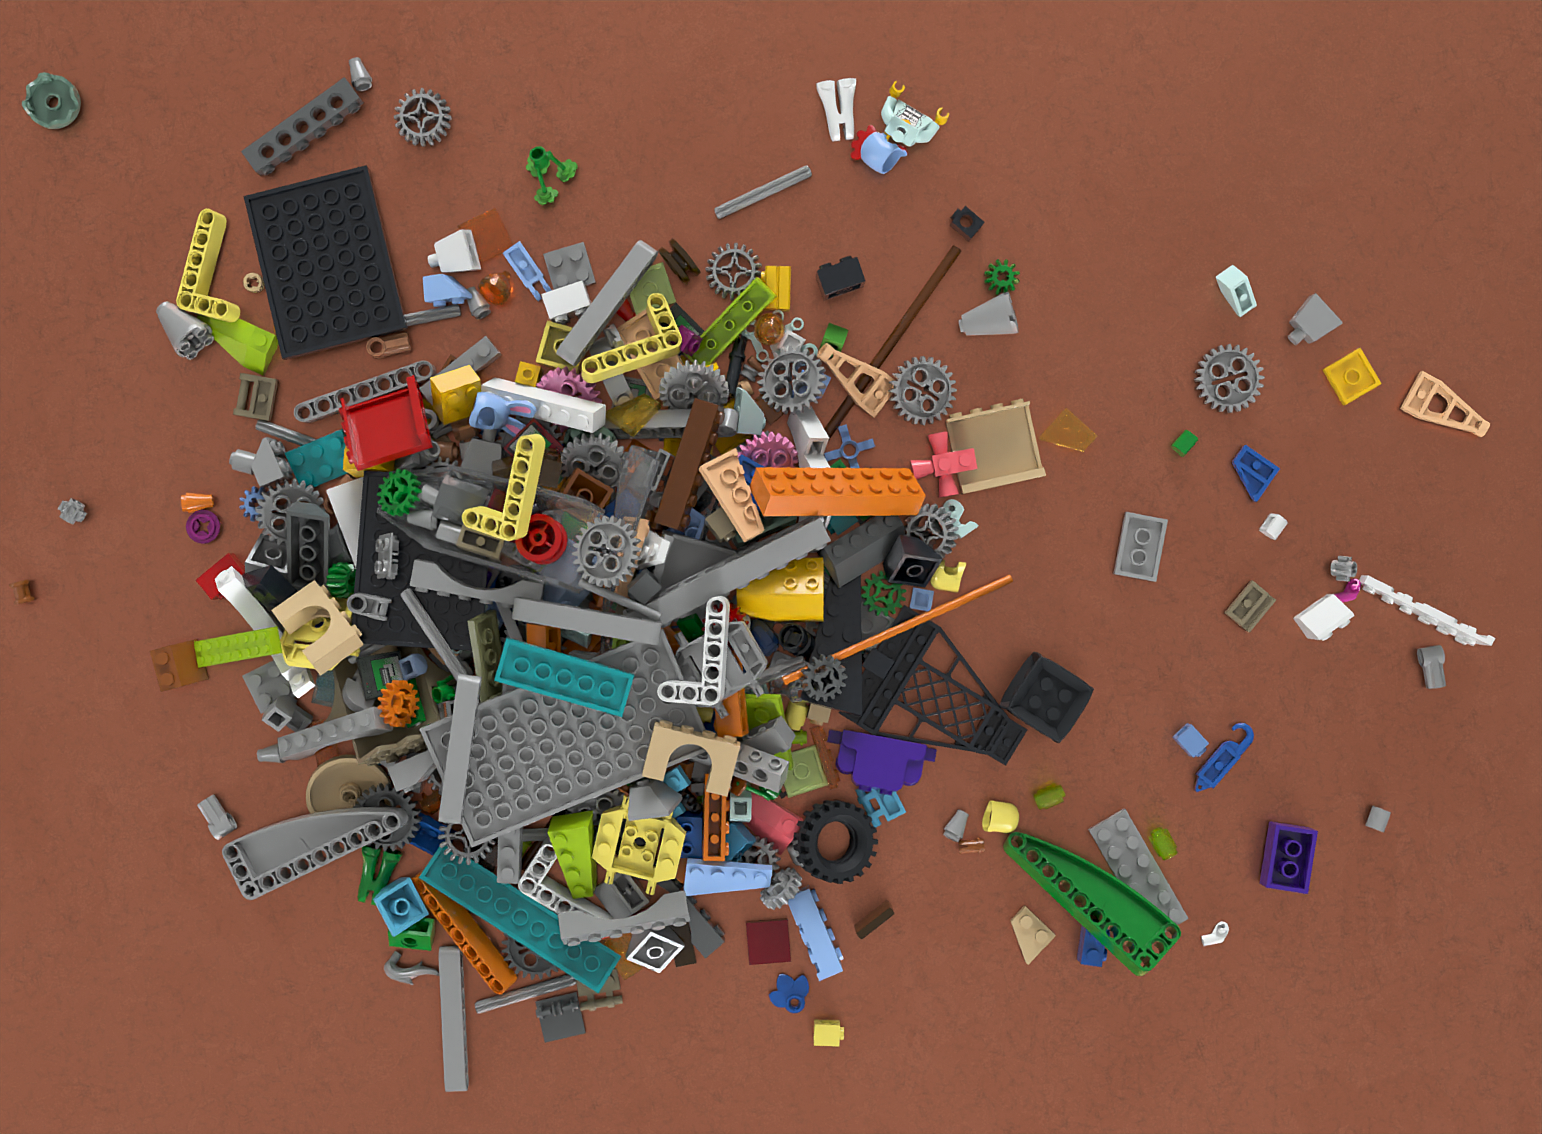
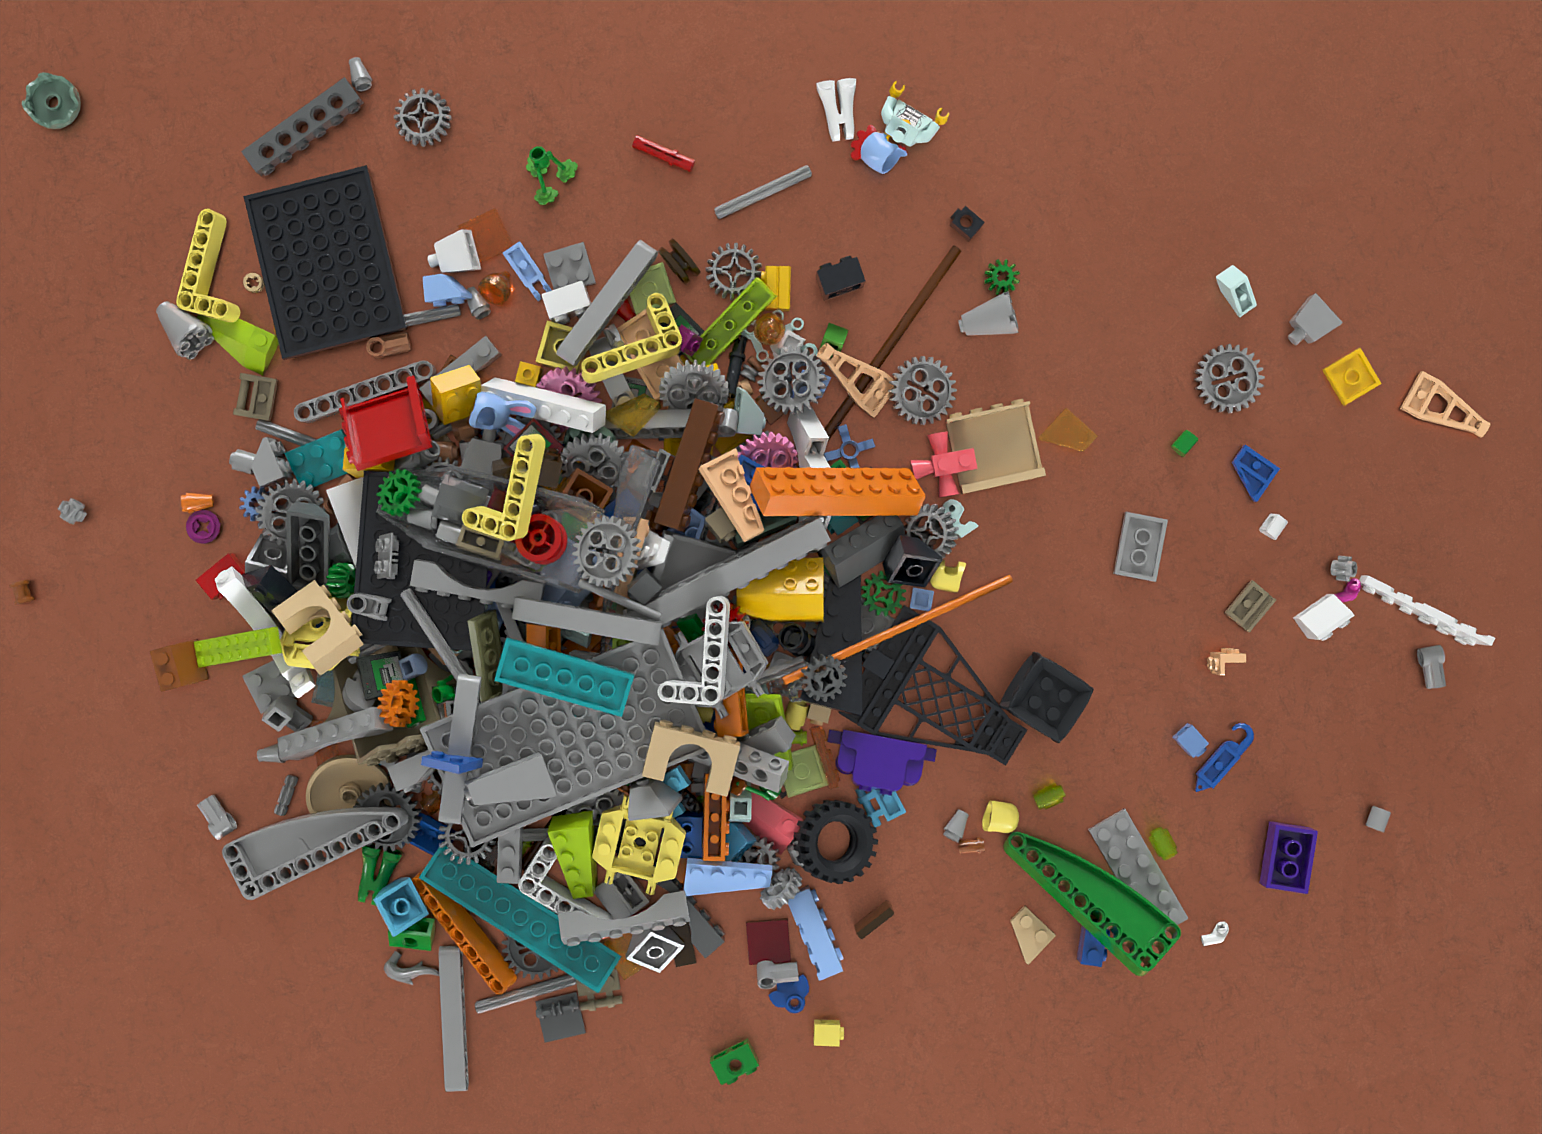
(286, 795): none -> light grey axle
(451, 763): none -> blue wing
(513, 782): none -> light grey slope
(685, 163): none -> red pin
(741, 1051): none -> green brick
(769, 973): none -> light grey piece
(1217, 660): none -> light nougat bracket

